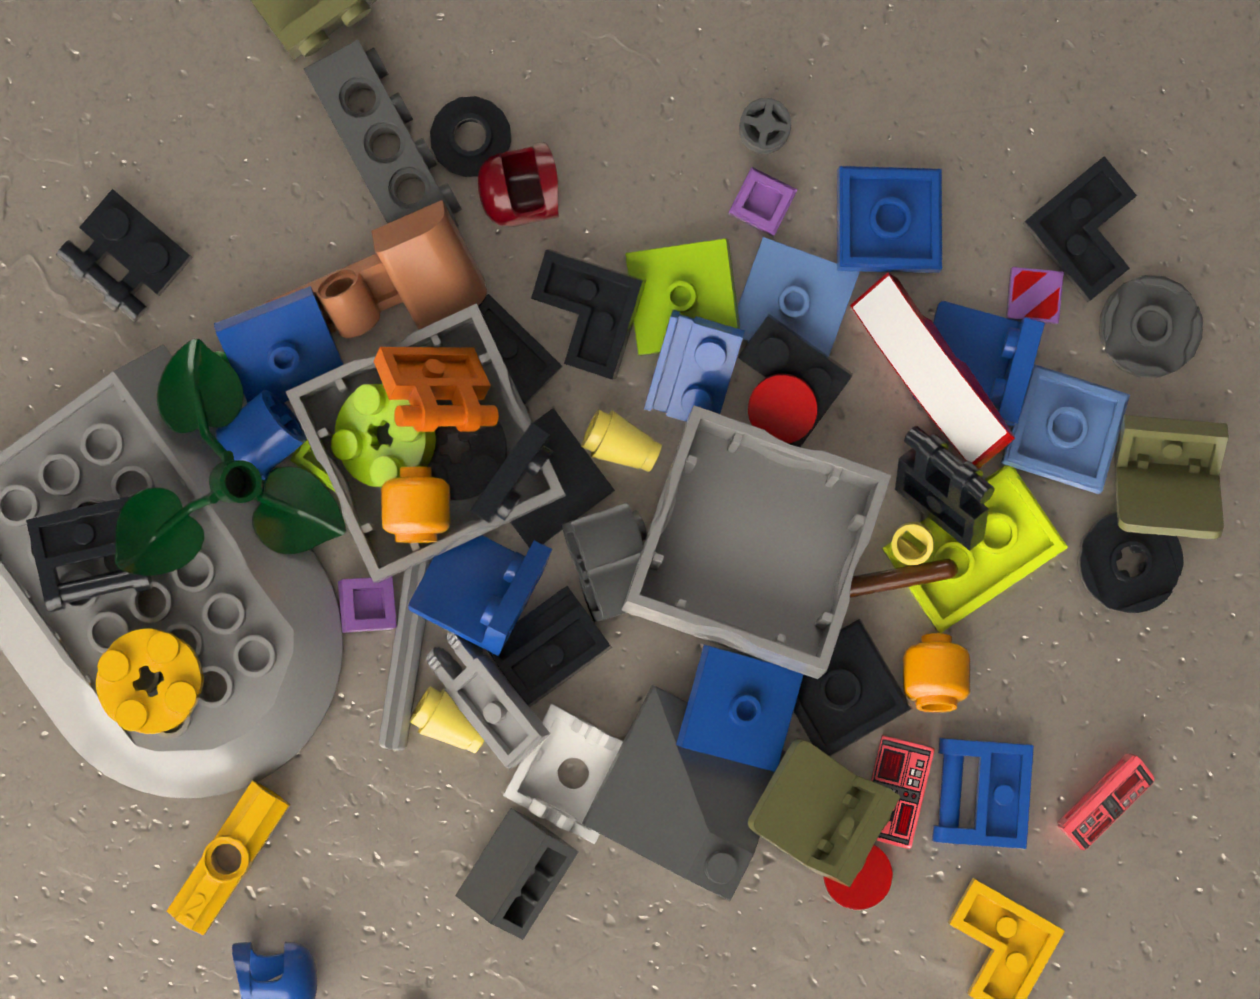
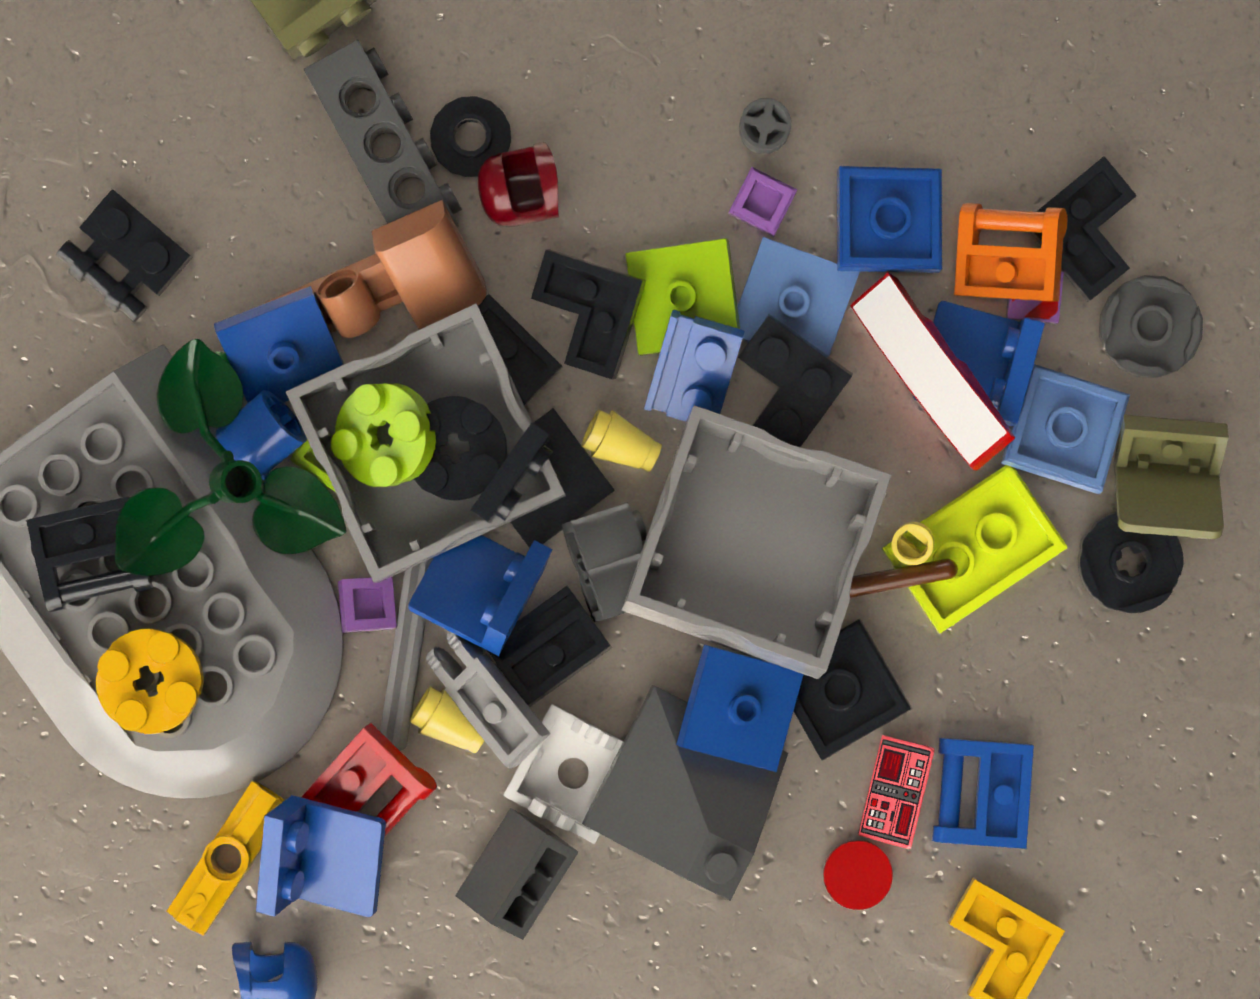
(320, 857): none -> bracket
(364, 770): none -> plate
(415, 506): light orange head -> none
(433, 375): orange plate -> none
(783, 407): red piece -> none
(822, 813): olive bracket -> none
(936, 673): light orange head -> none
(944, 487): black plate -> none
(1004, 269): none -> orange plate
(1106, 801): coral slope -> none

